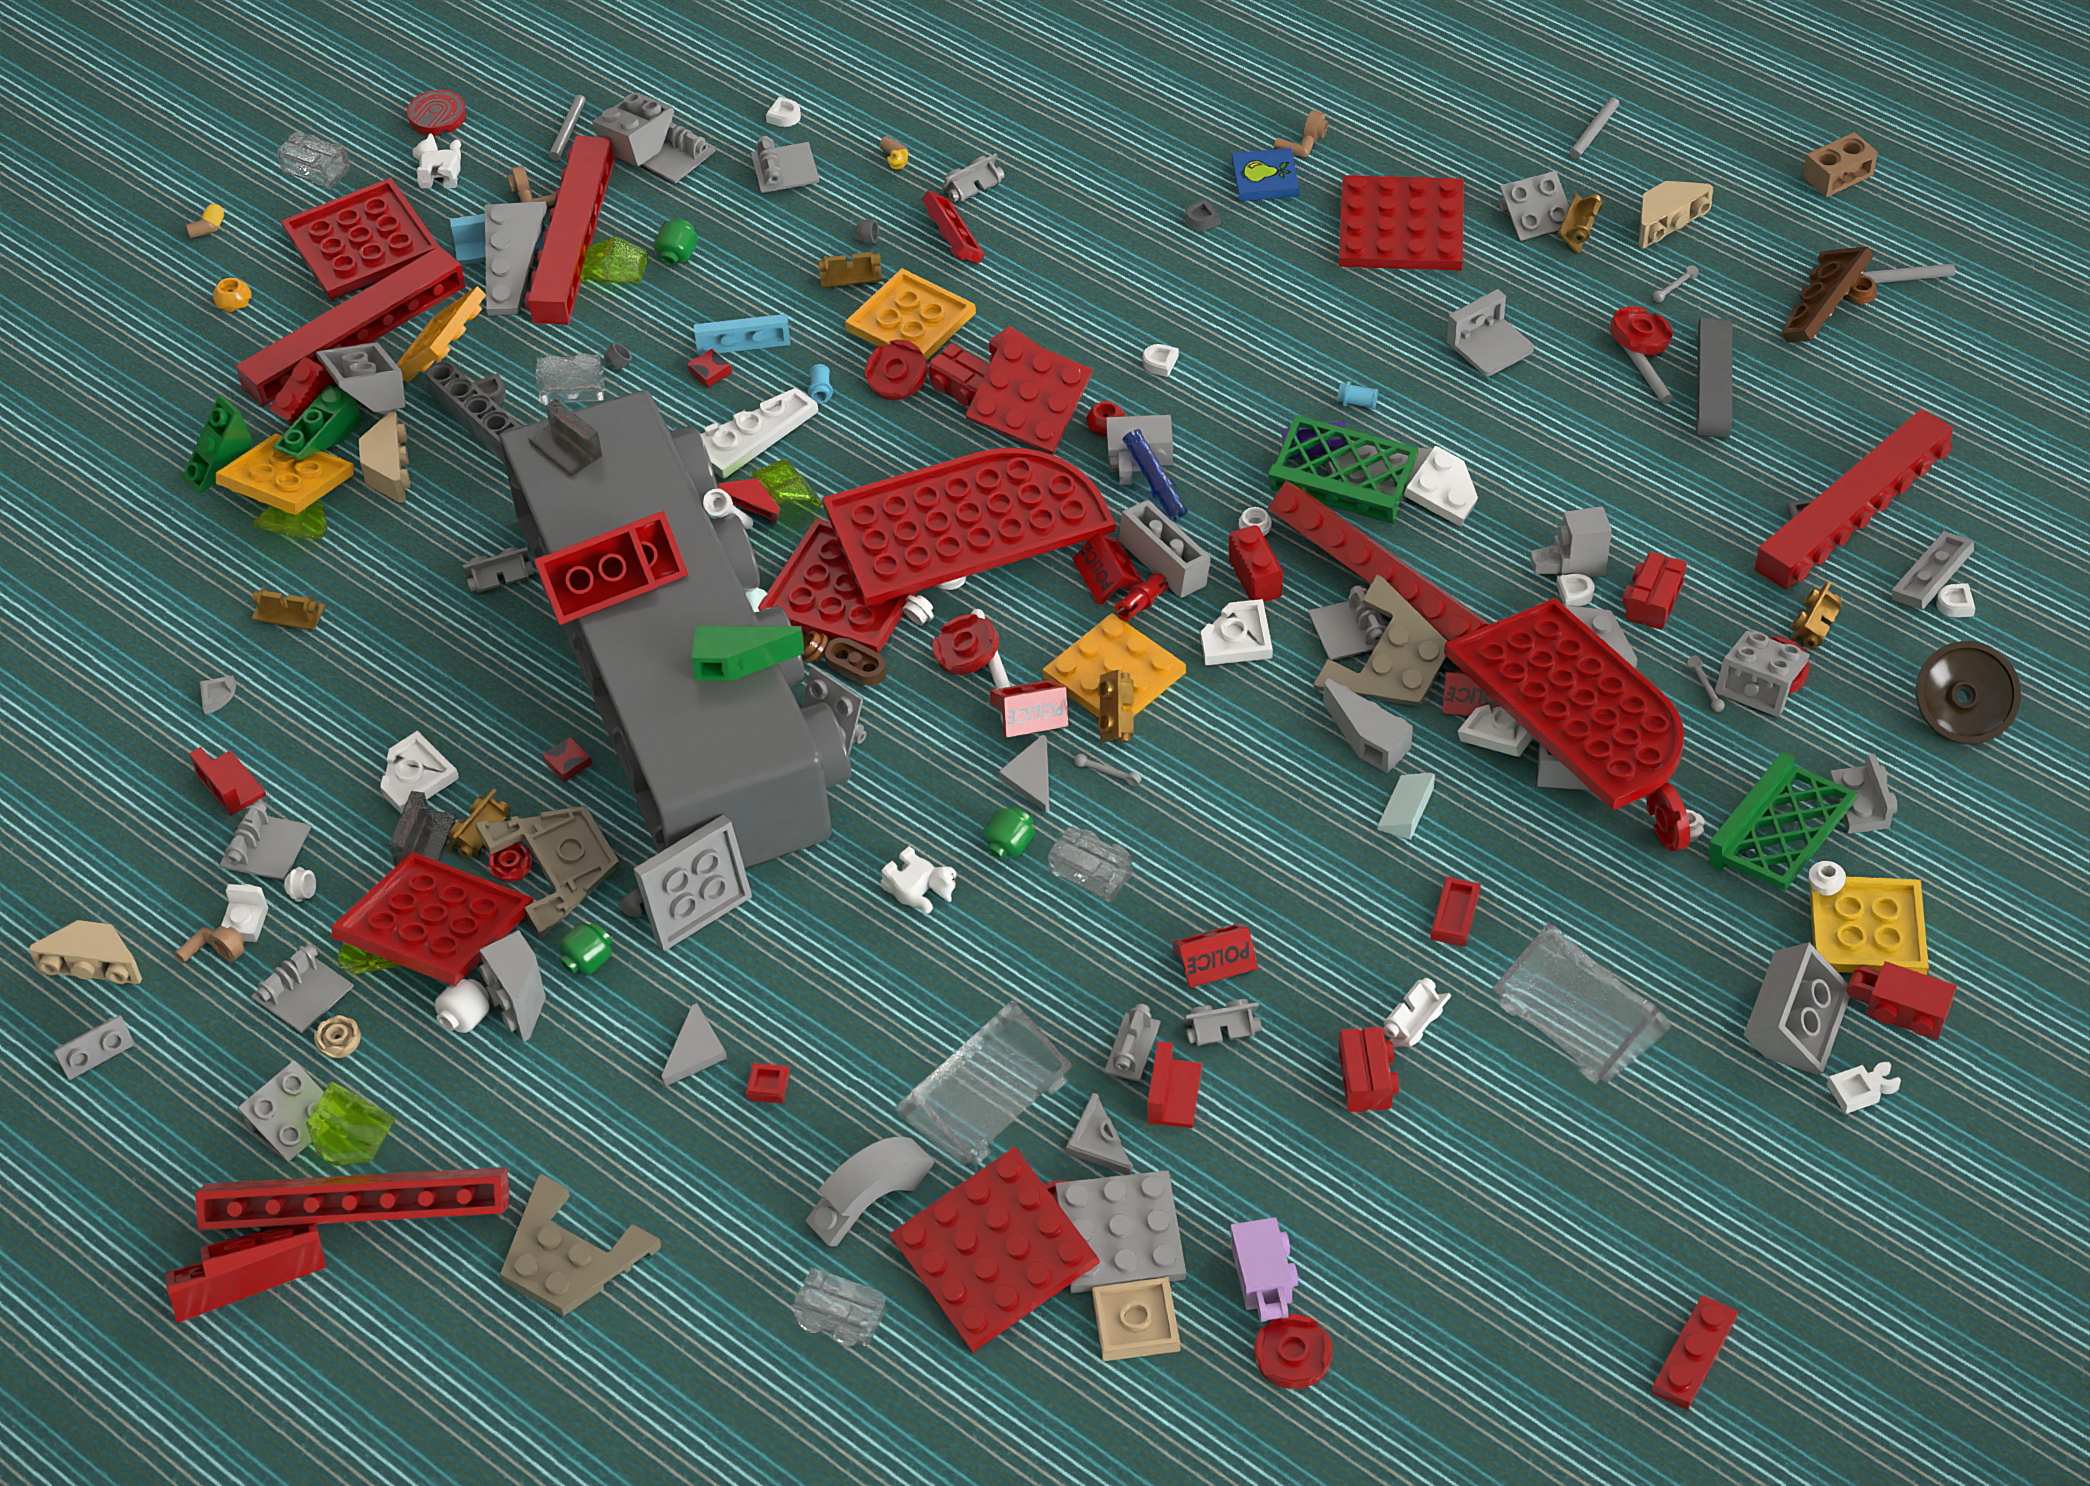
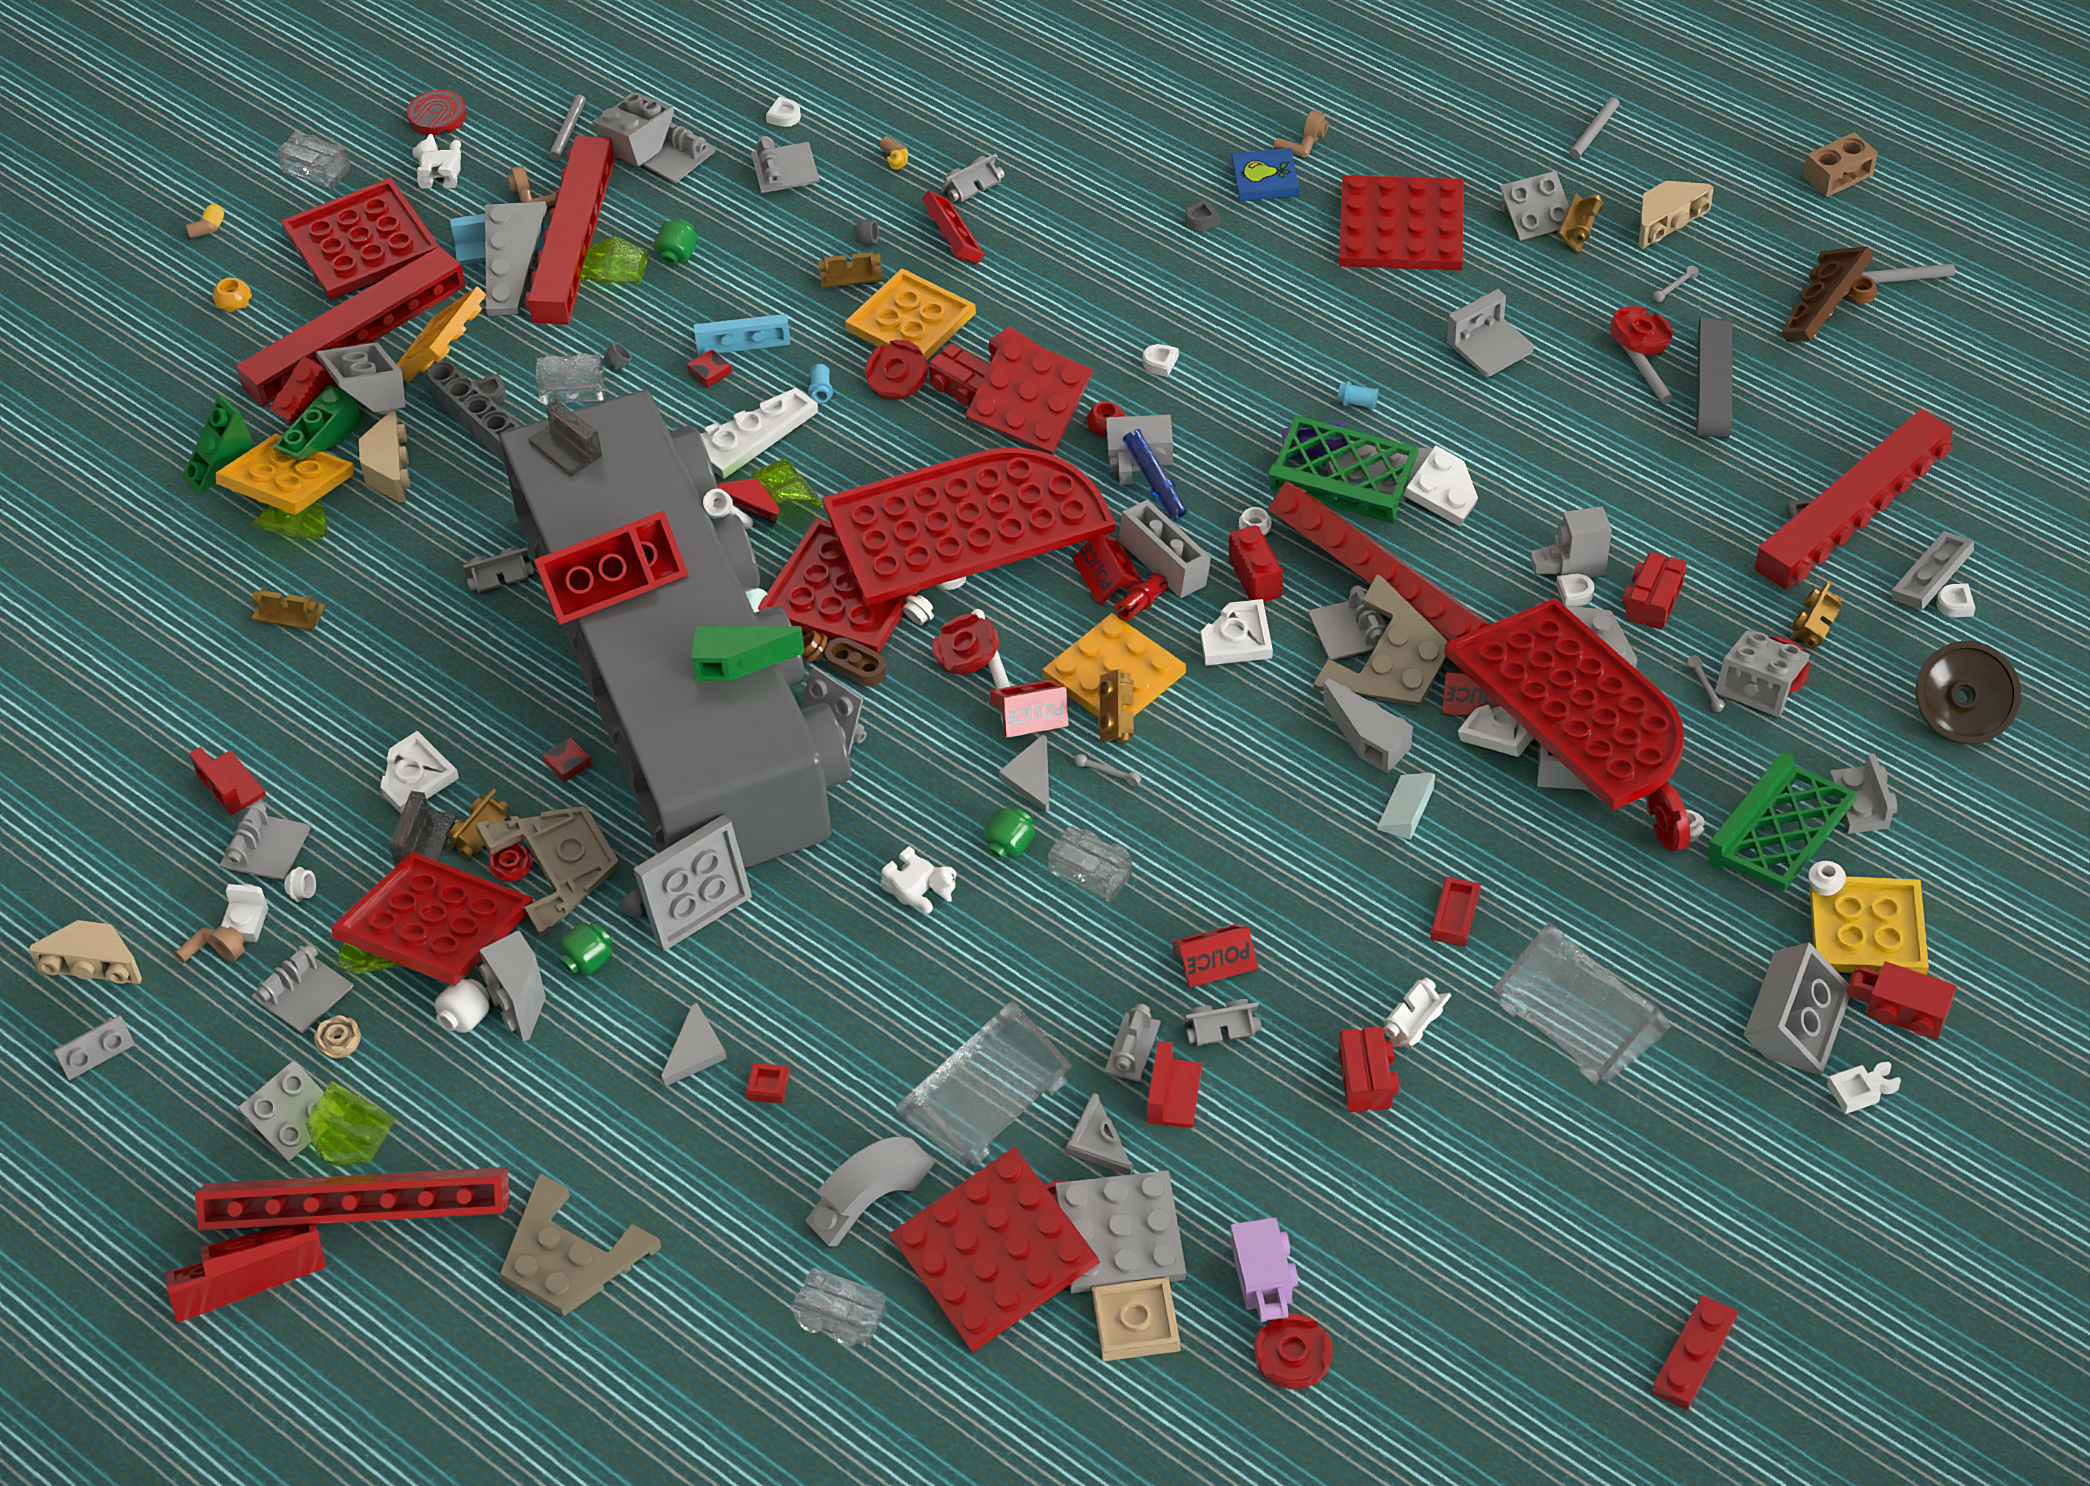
(217, 693): light grey tile -> none

